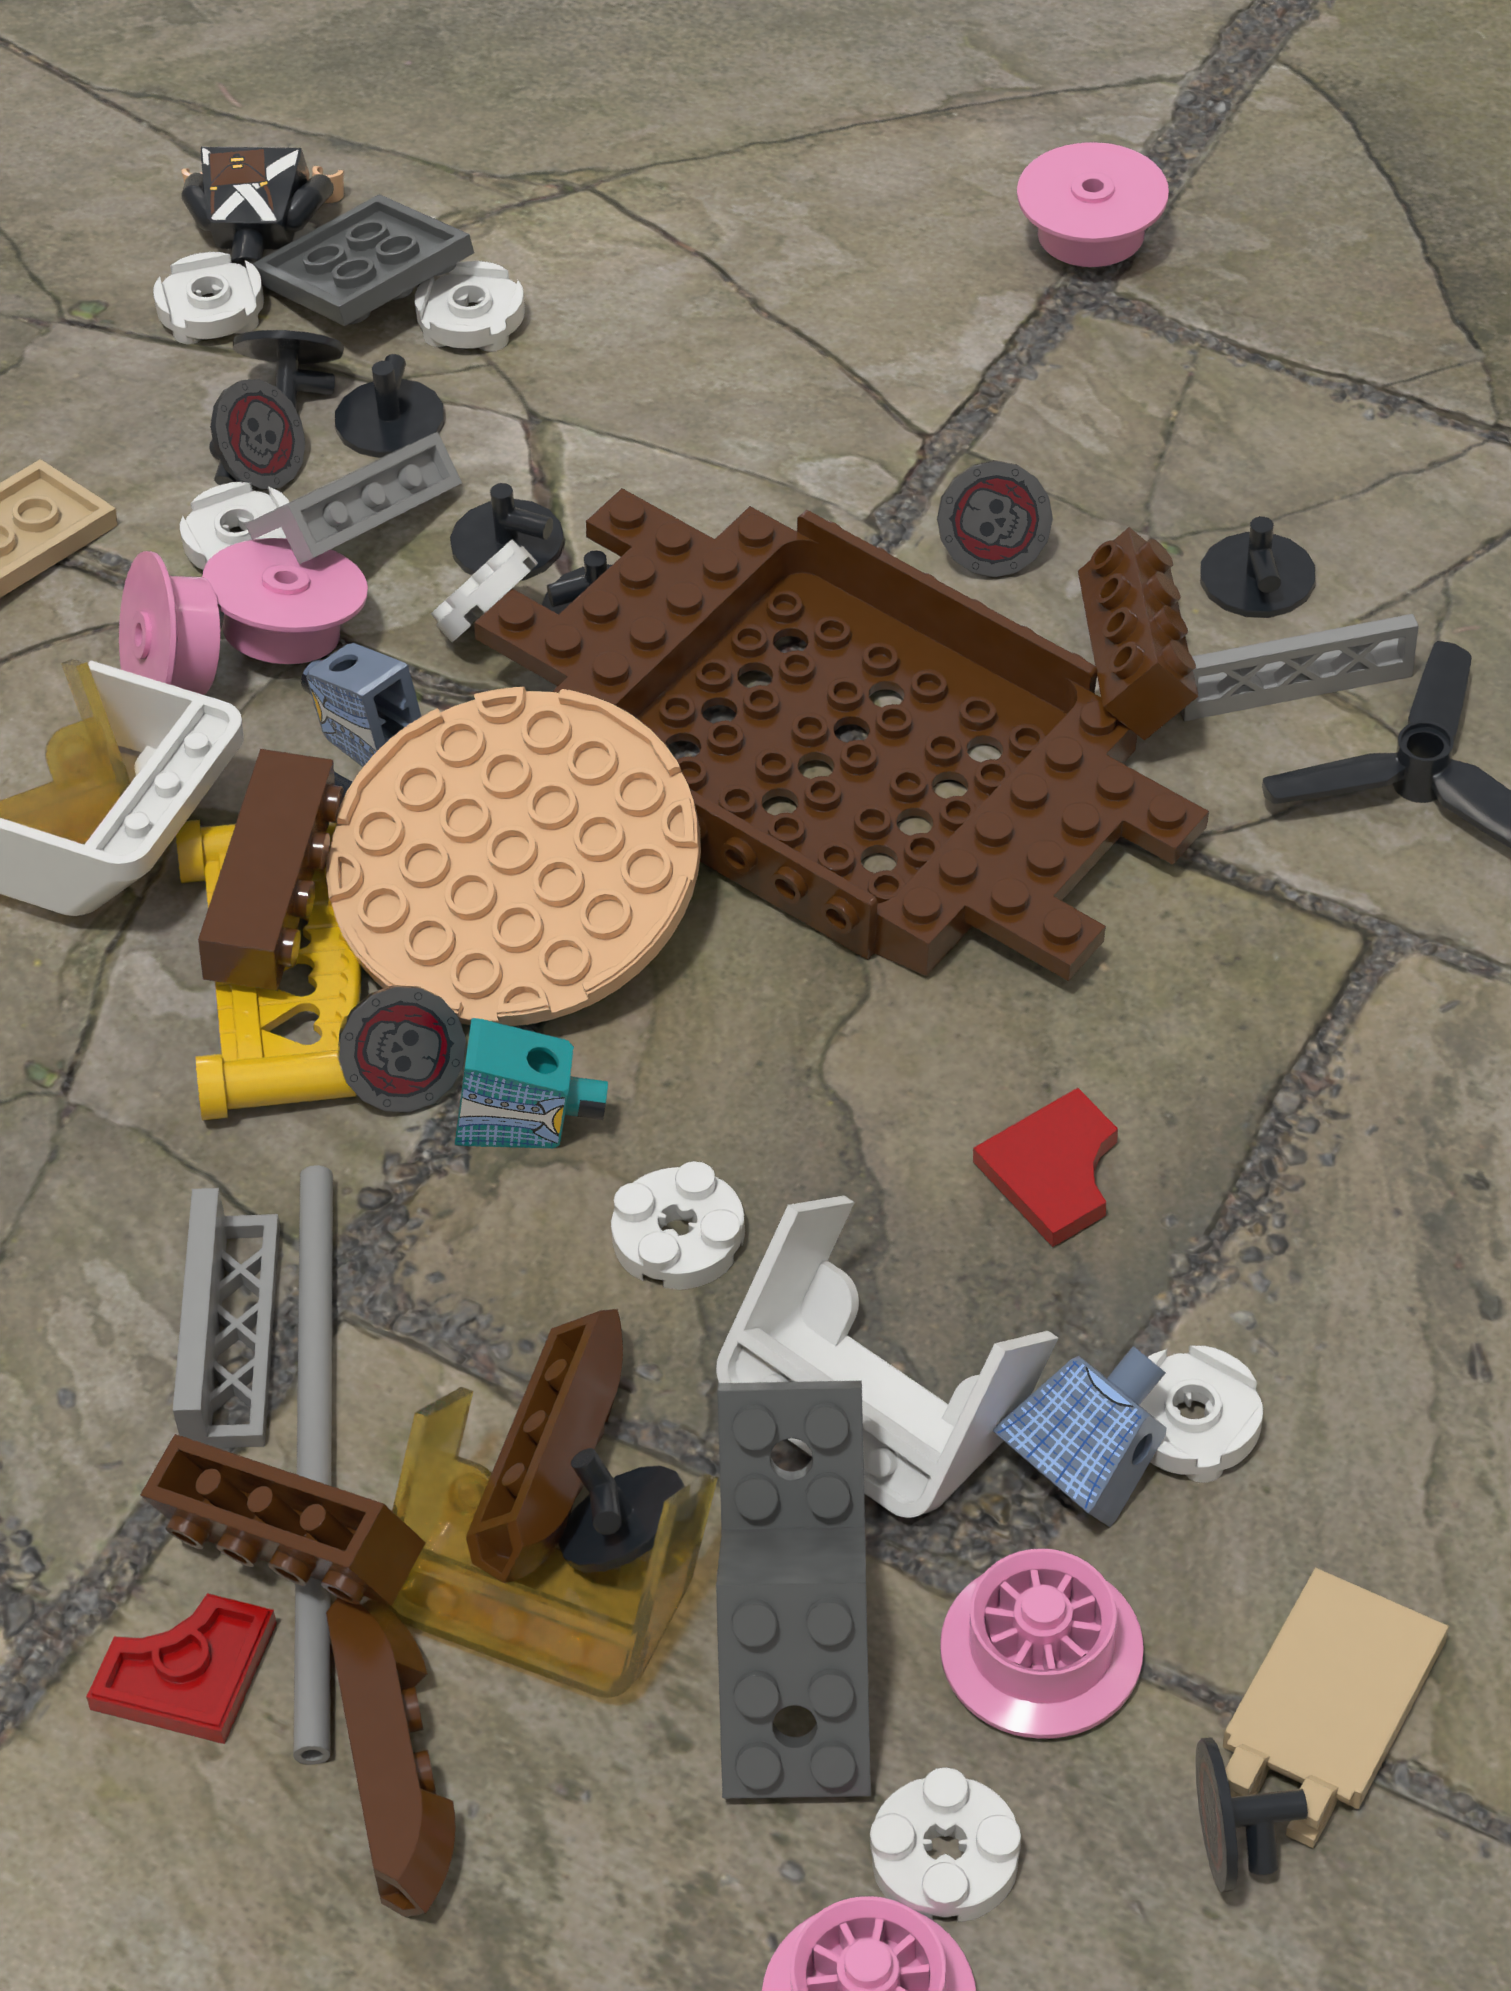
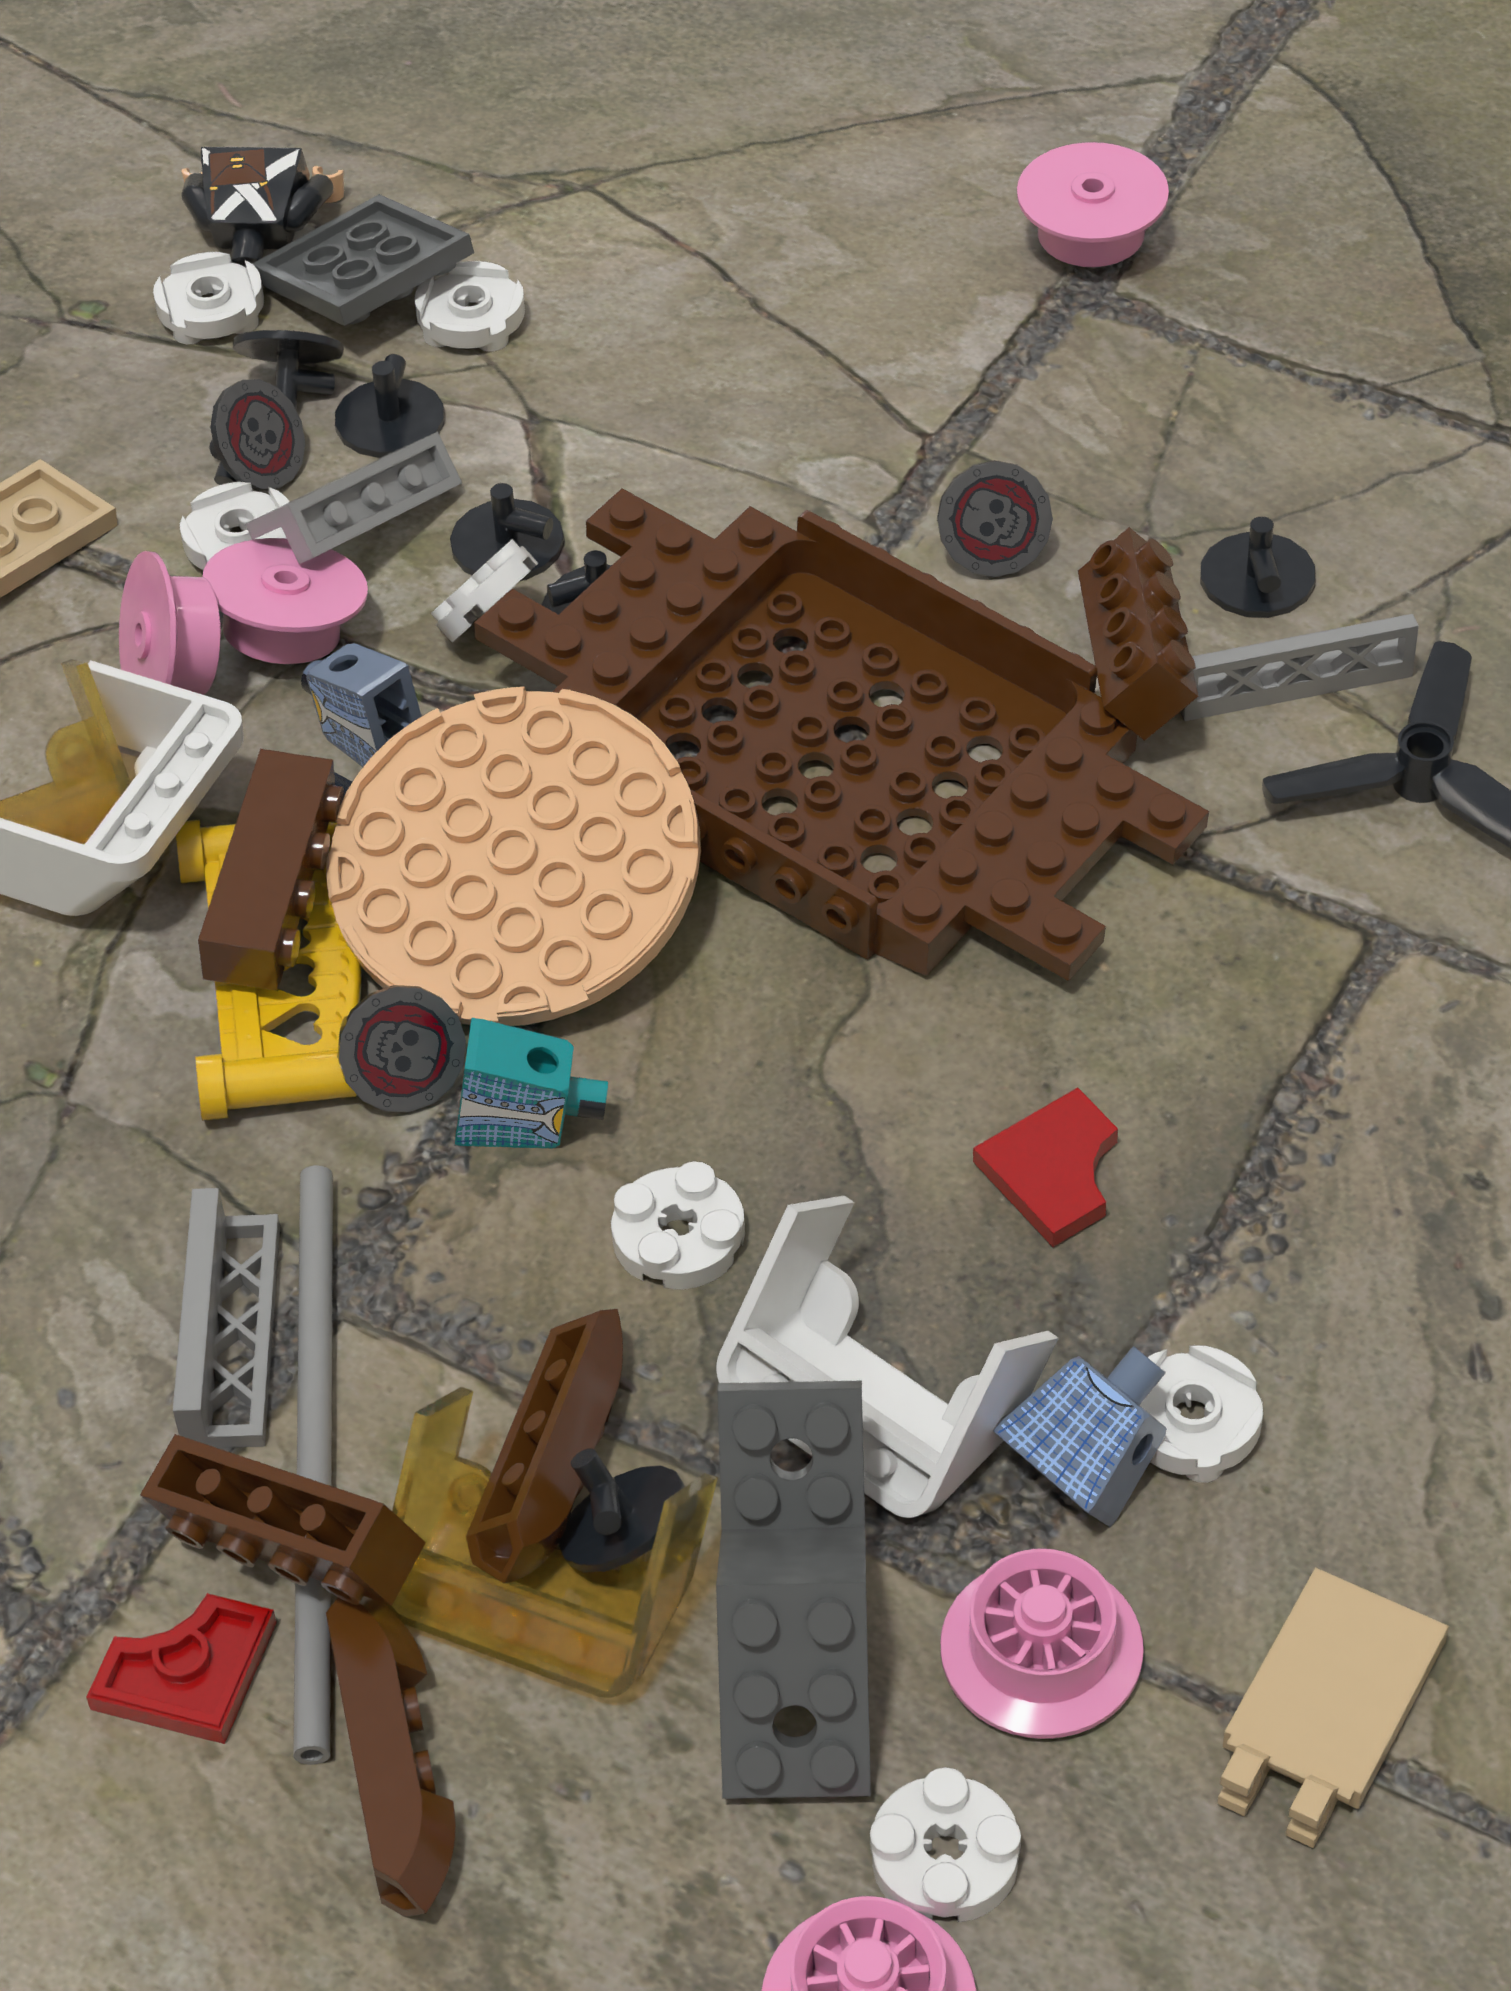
(1223, 1814): black shield -> none

